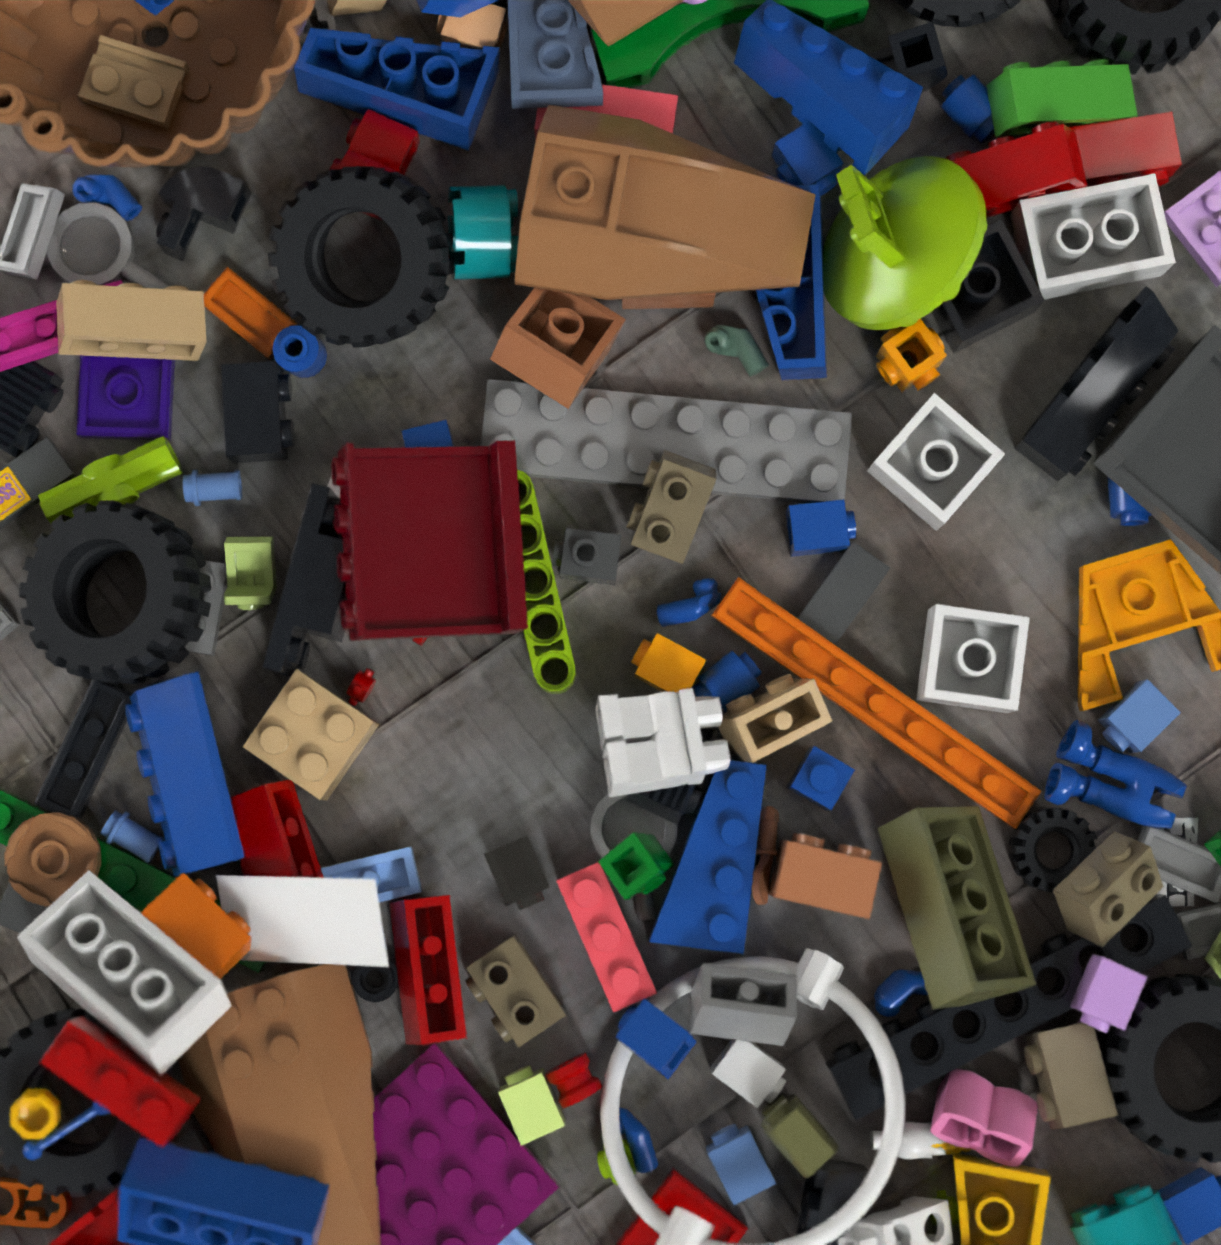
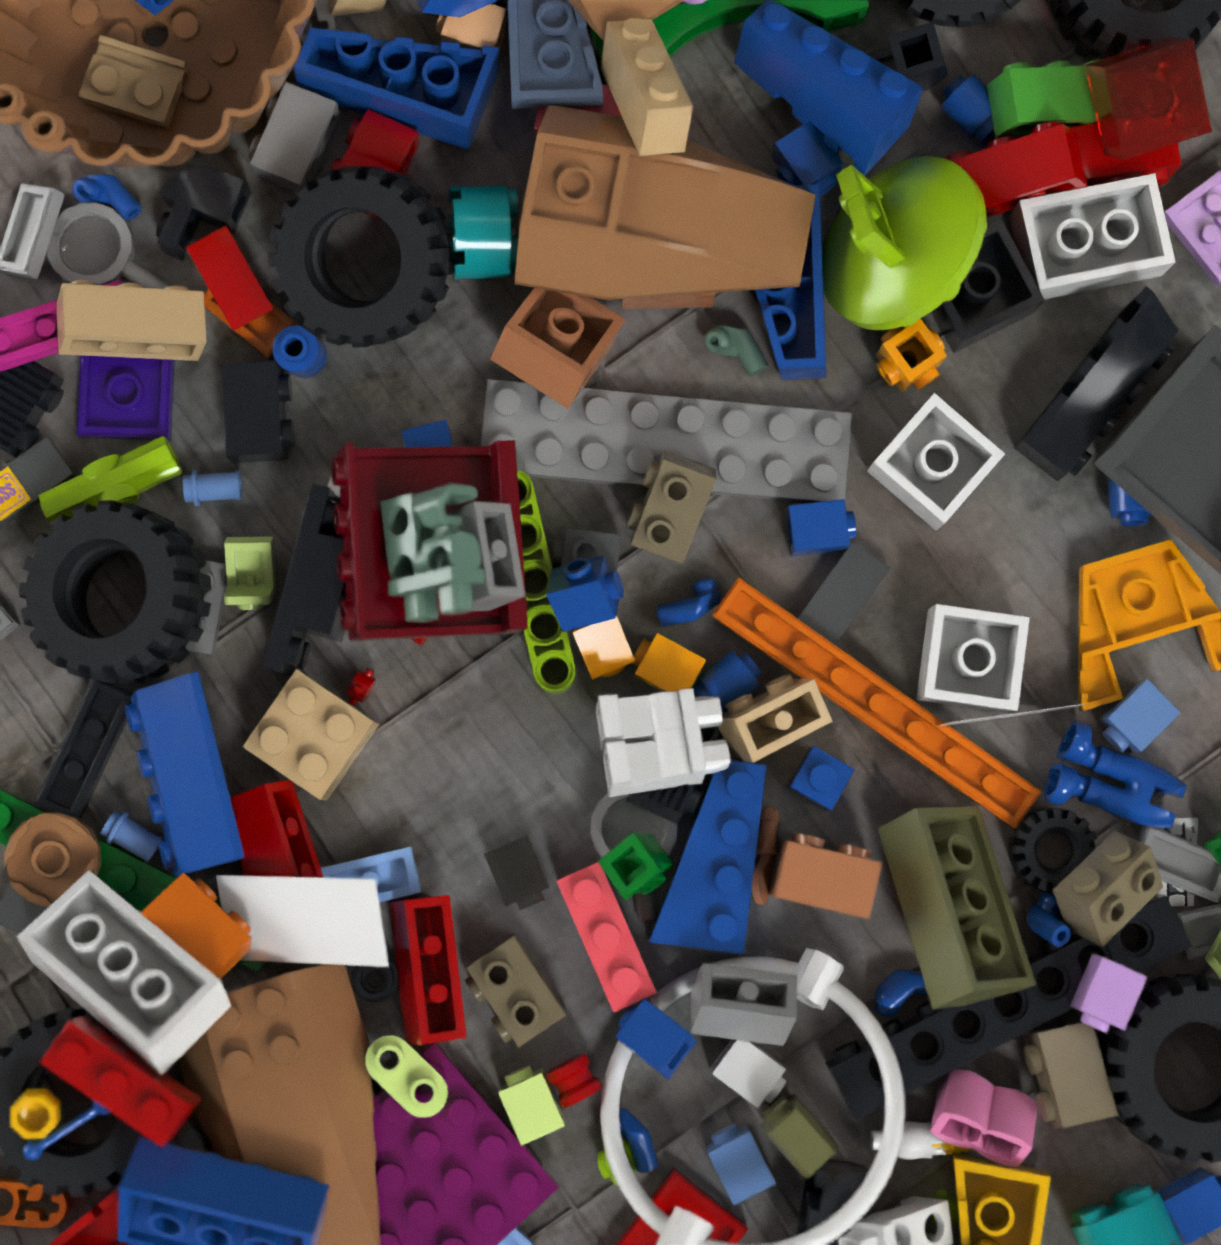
(229, 278): none -> red slope
(294, 137): none -> light grey brick
(406, 1076): none -> yellowish green plate
(430, 553): none -> sand green hips
(495, 533): none -> light grey brick
(584, 592): none -> blue brick
(603, 648): none -> brick
(646, 87): none -> tan brick
(1009, 715): none -> white sticker
(1045, 921): none -> blue arm
(1148, 98): none -> clear red brick

